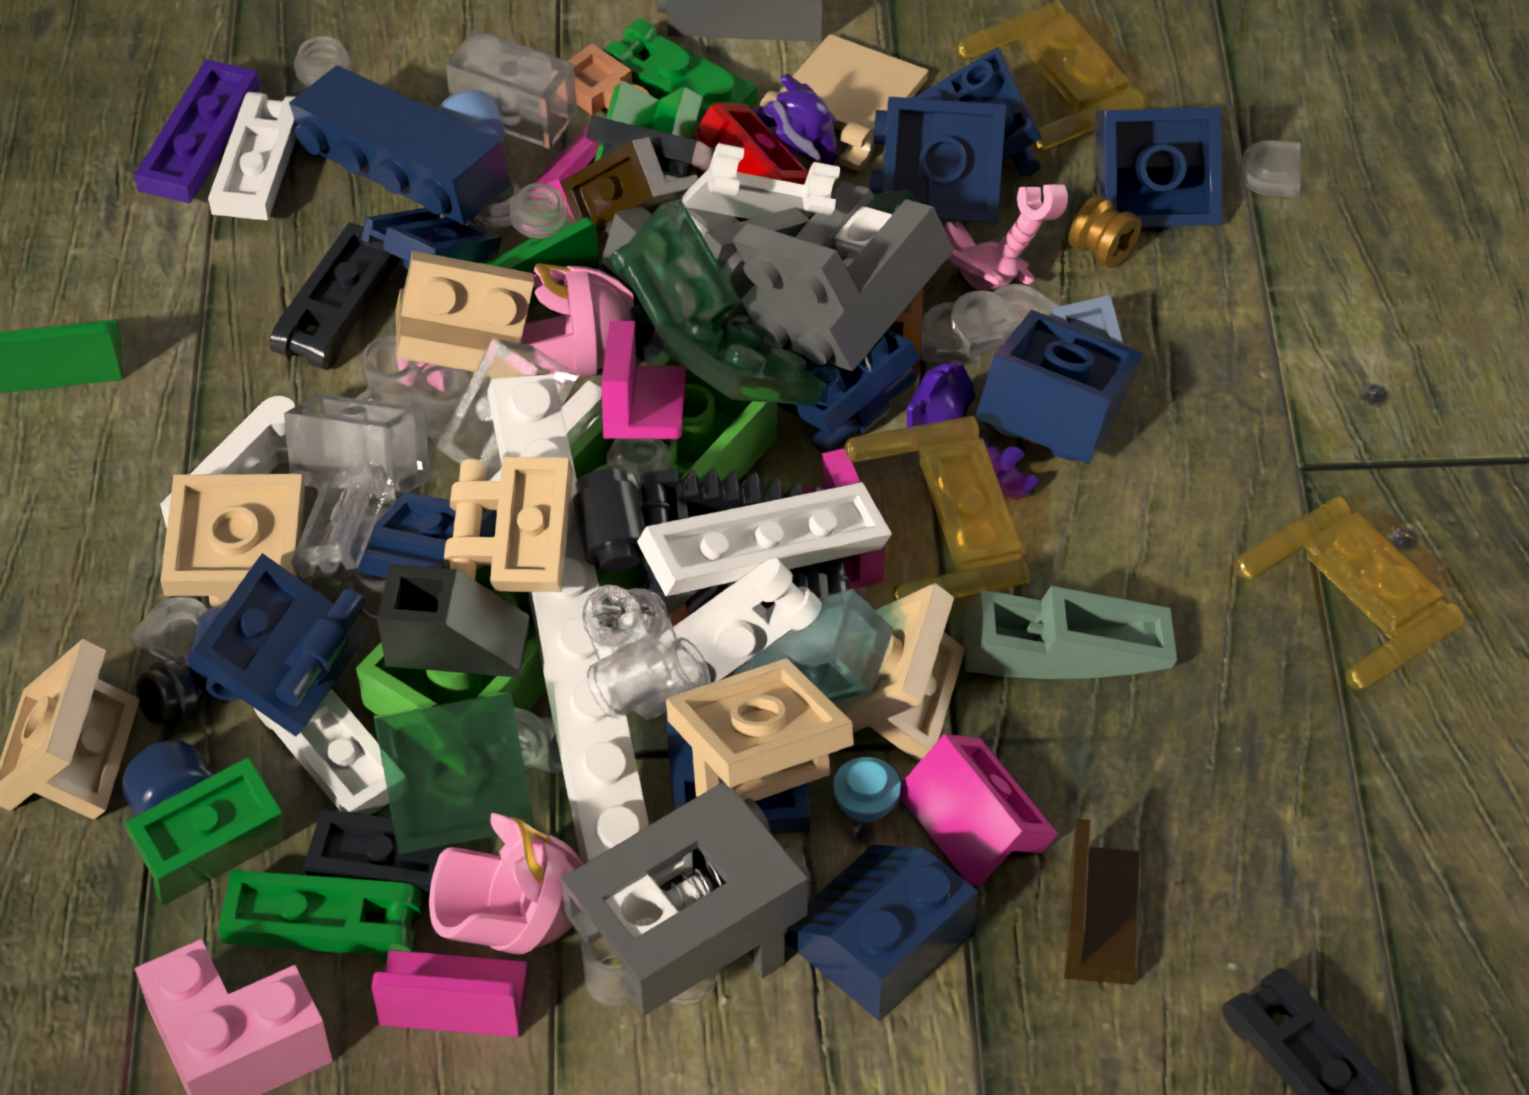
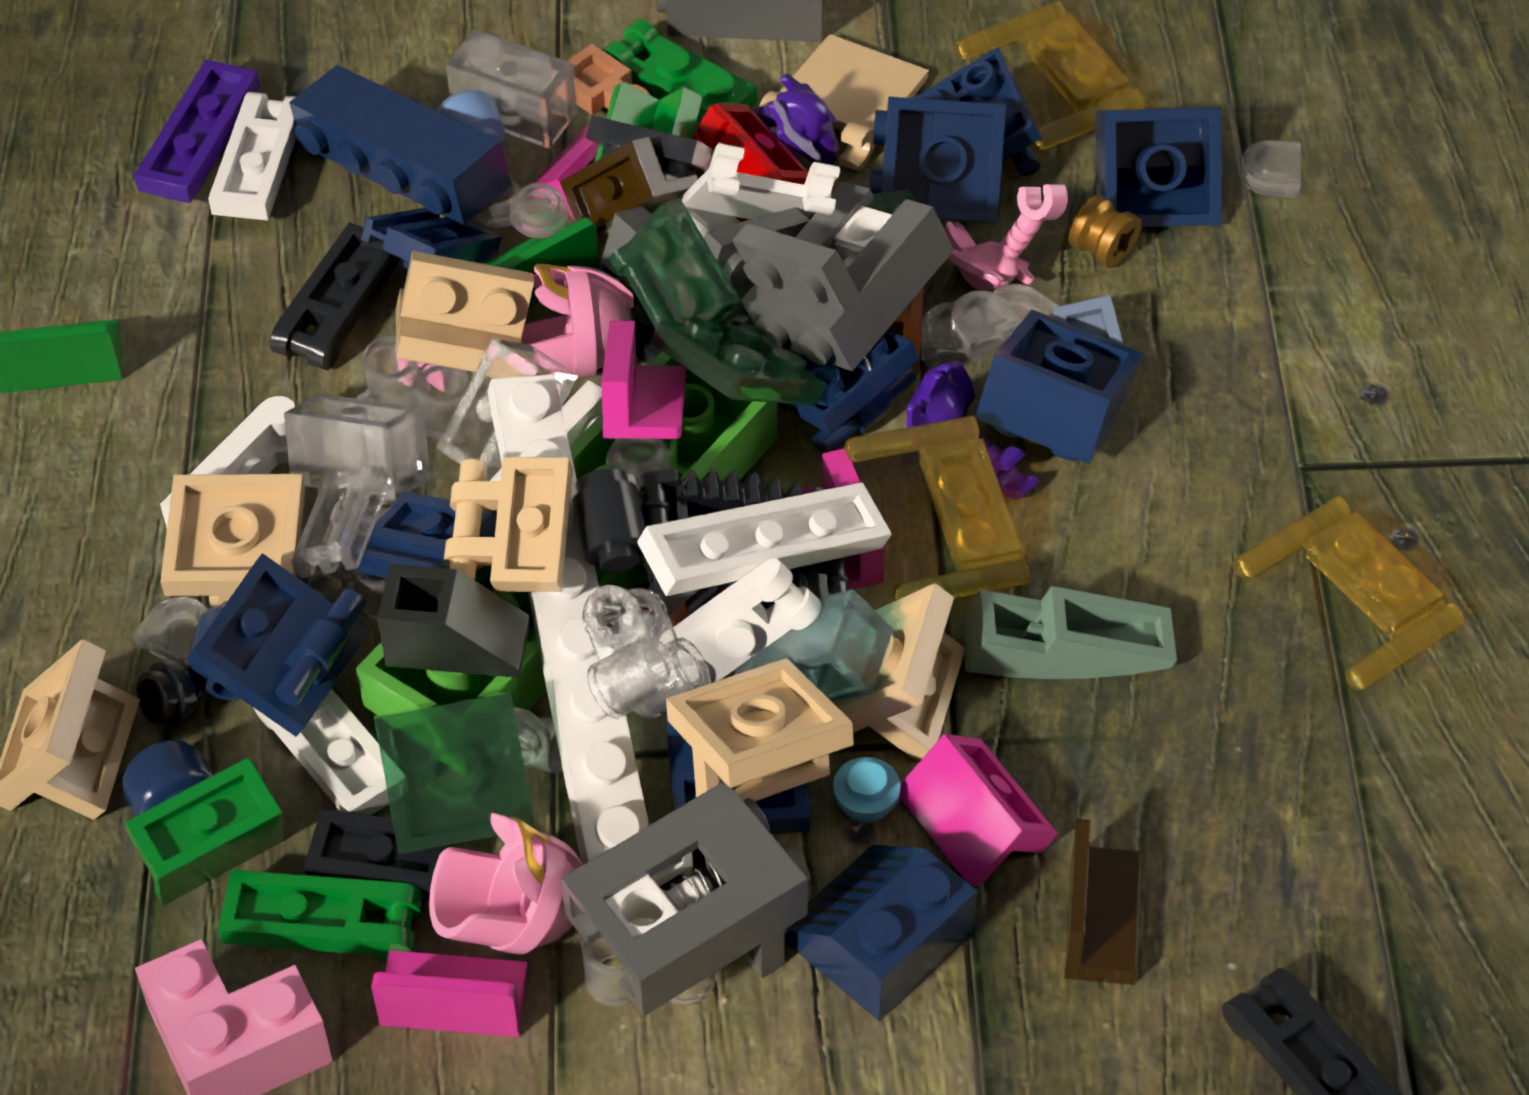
(318, 57): clear plate -> none

